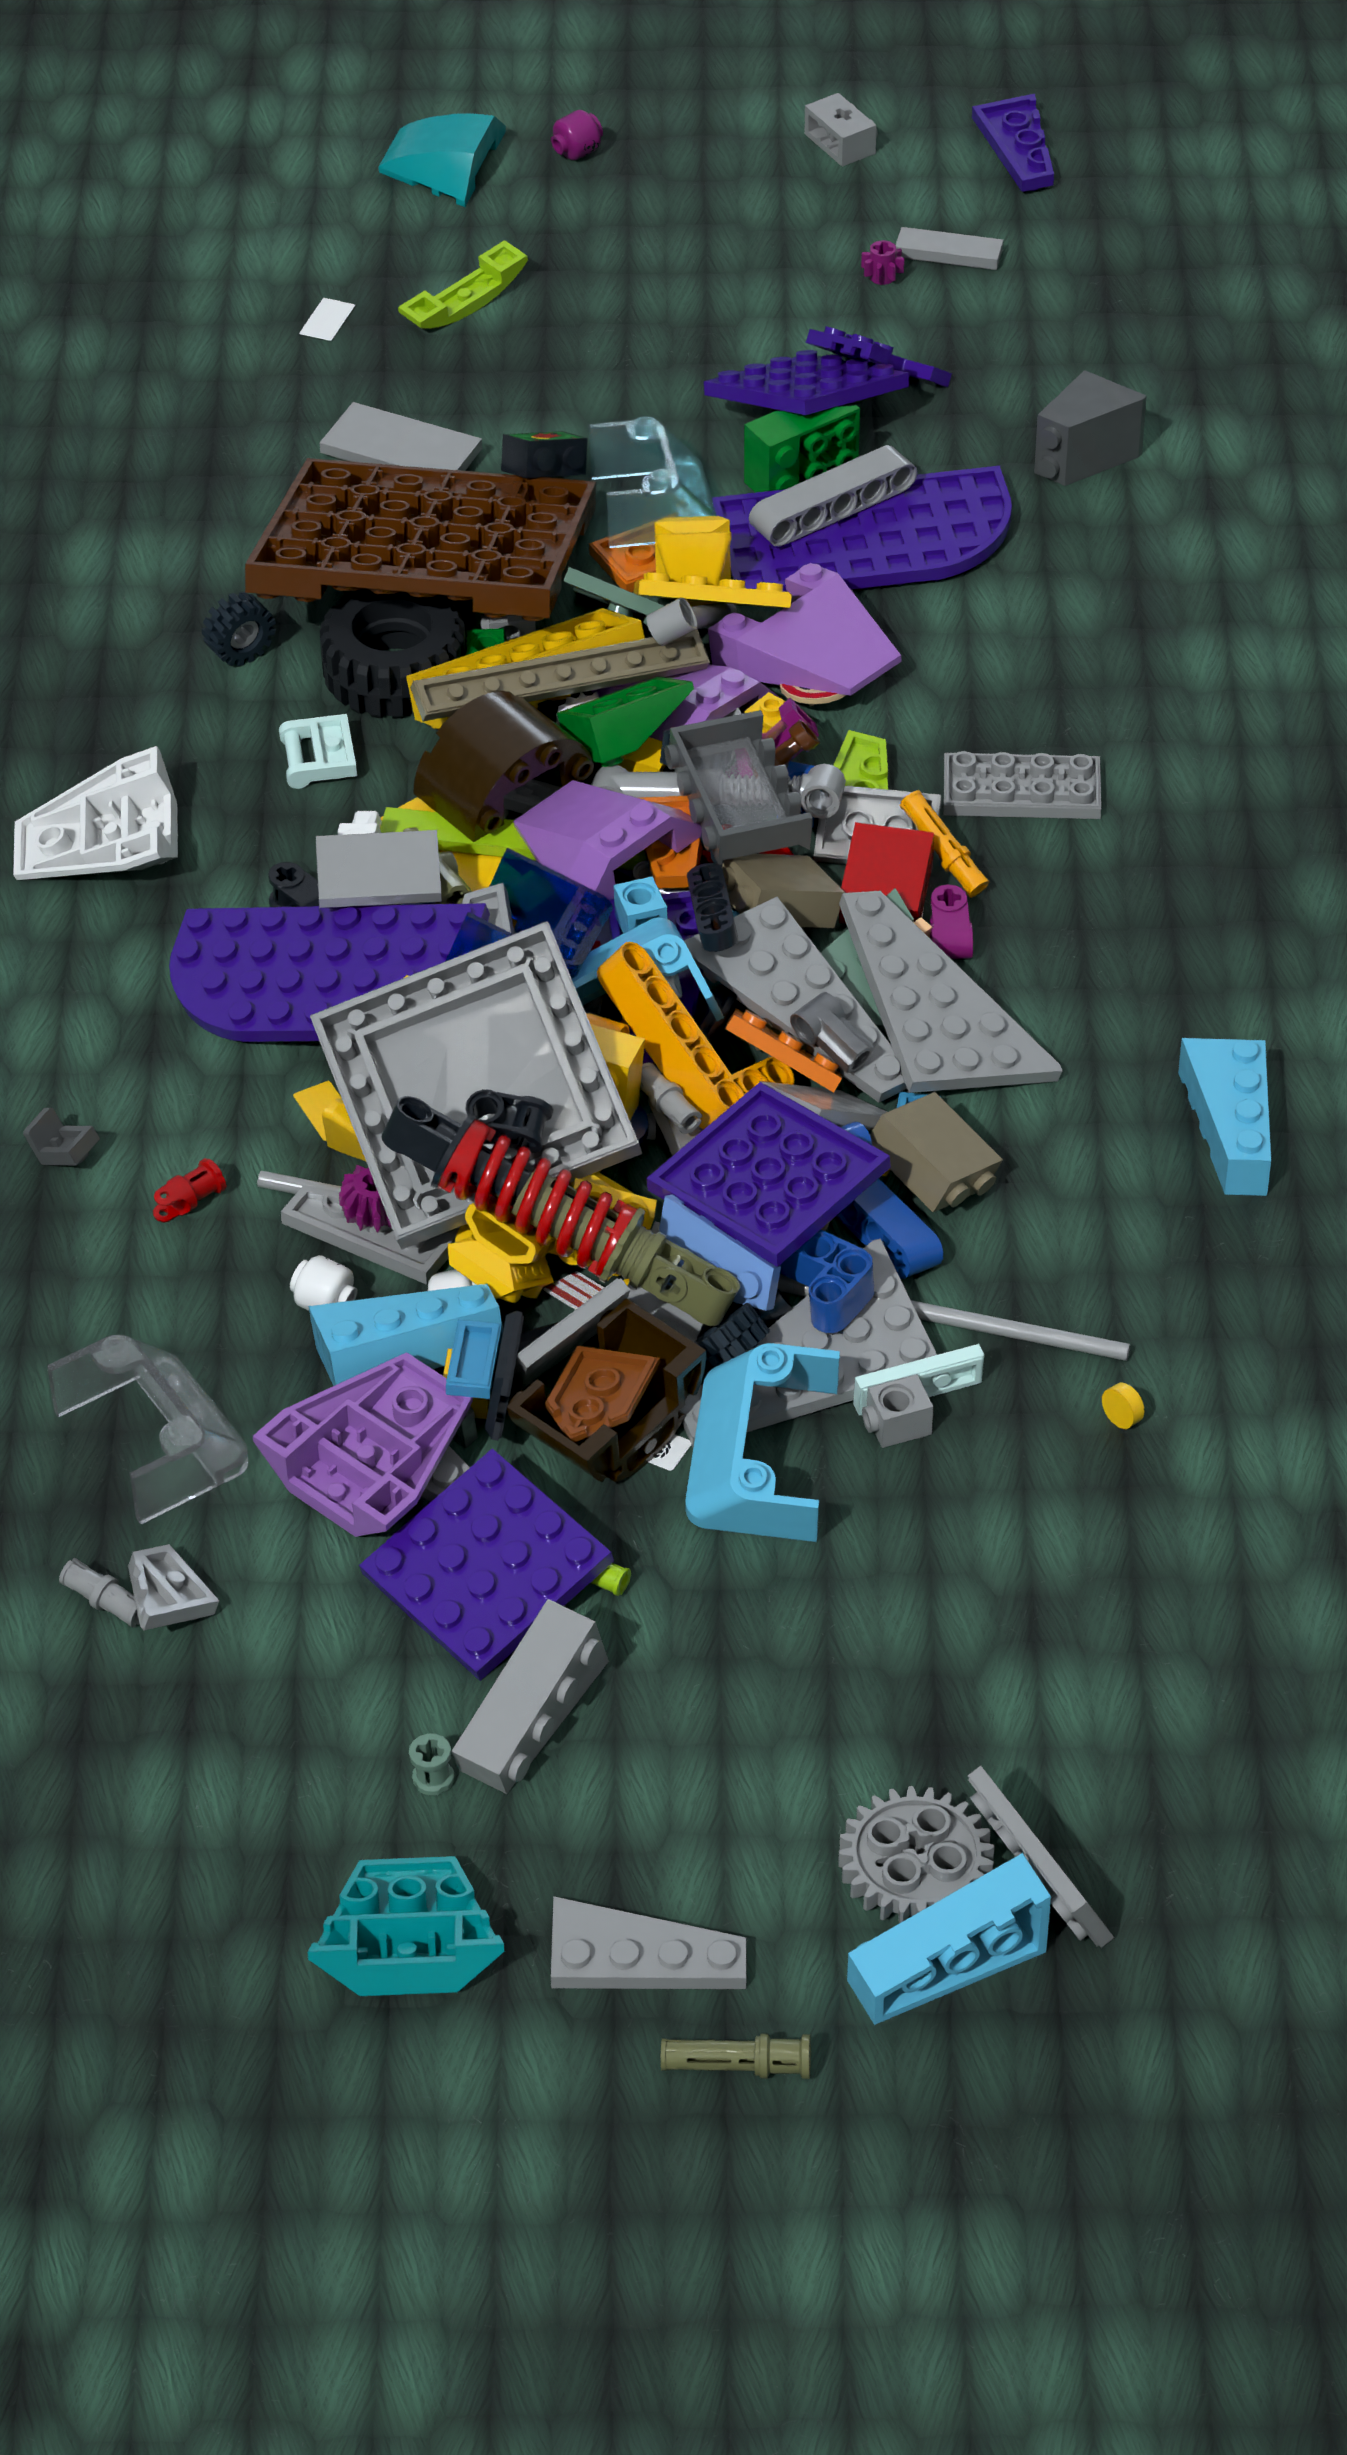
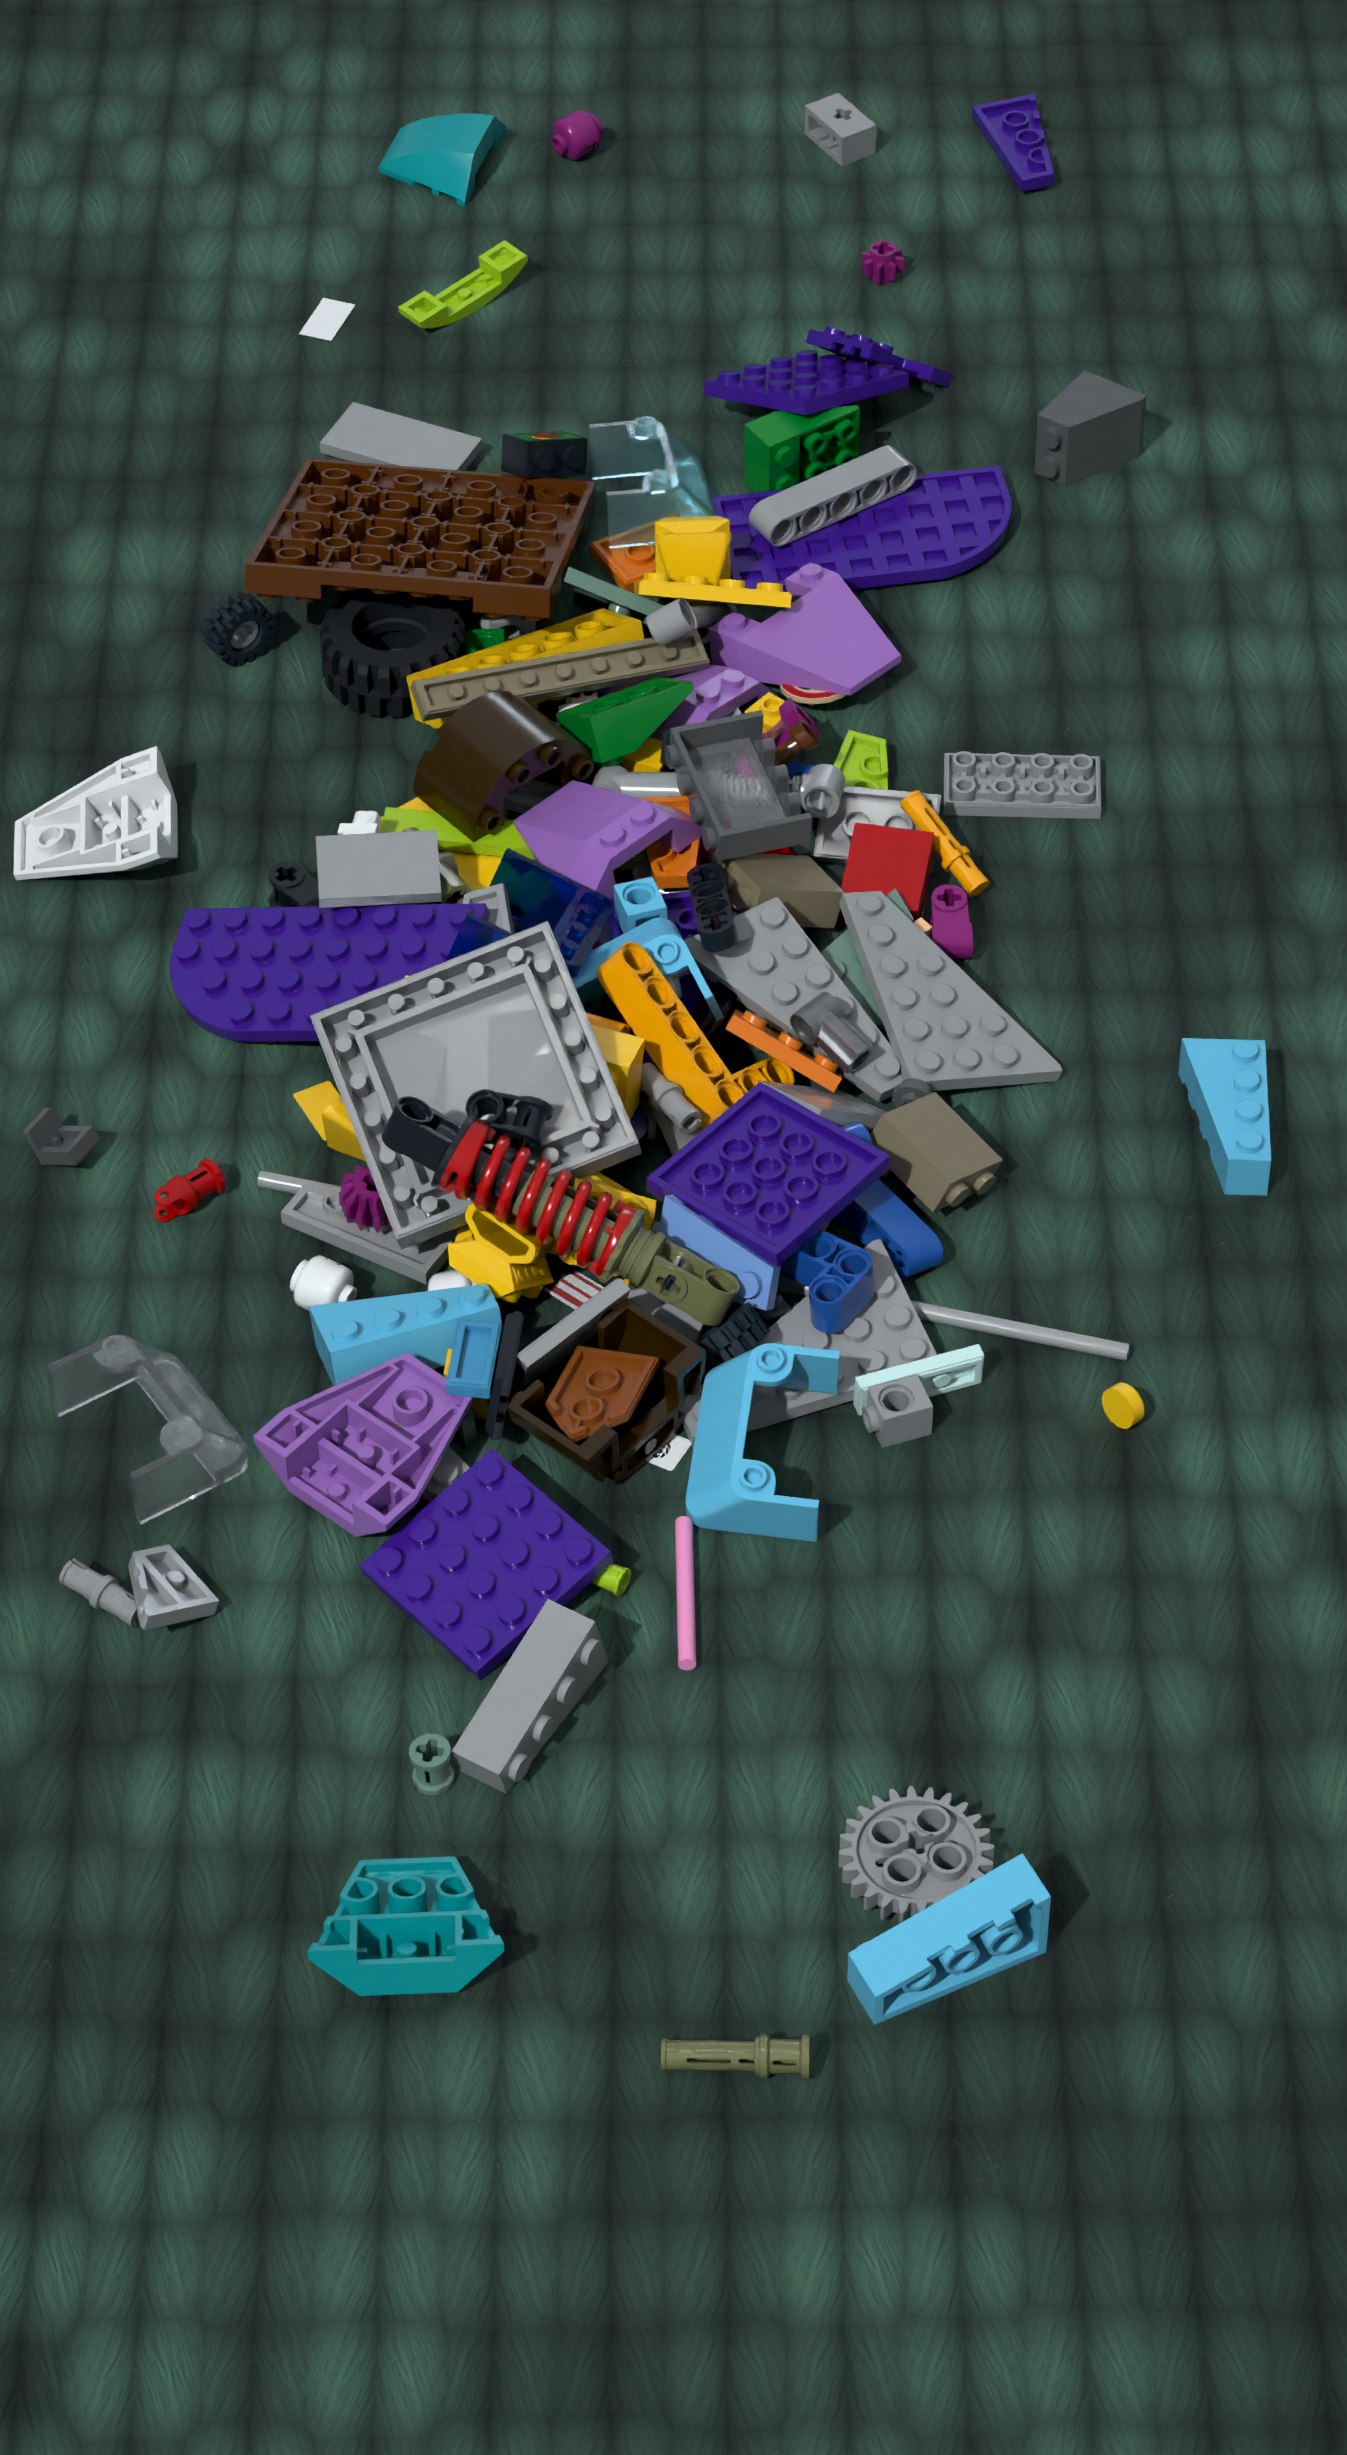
(330, 745): light aqua plate -> none
(633, 1951): light grey wing -> none
(685, 1593): none -> bright pink bar
(910, 1090): none -> dark grey plate
(950, 248): light grey tile -> none
(1021, 1839): light grey tile -> none

